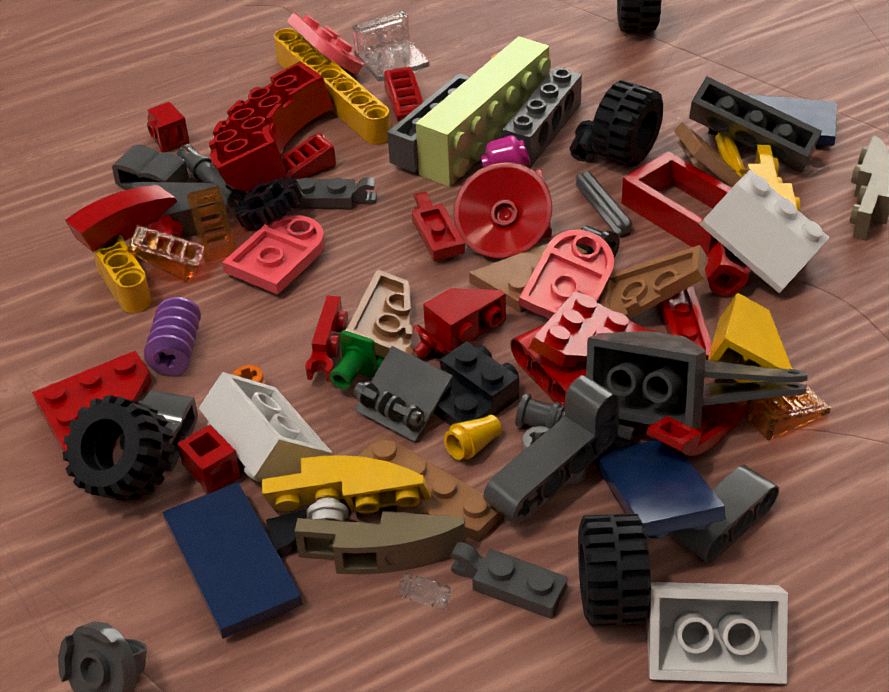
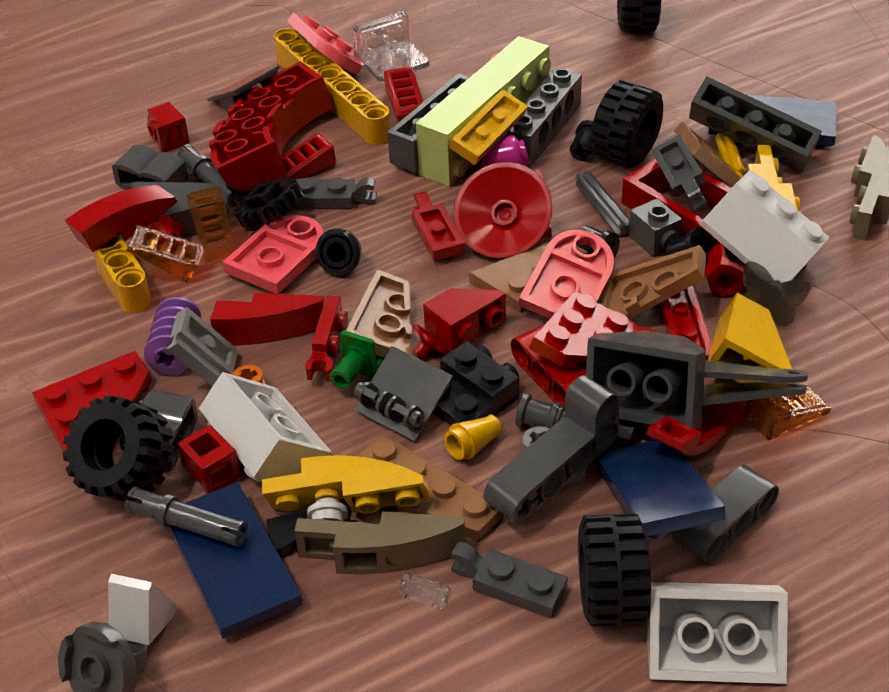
(138, 608): none -> white slope
(171, 511): none -> dark grey pin
(201, 347): none -> light grey plate
(226, 97): none -> dark grey piece
(266, 318): none -> red slope
(338, 251): none -> black brick
(488, 127): none -> yellow plate
(654, 226): none -> dark grey brick
(681, 170): none -> dark grey plate
(693, 238): none -> black bush
(774, 295): none -> clear smoke animal

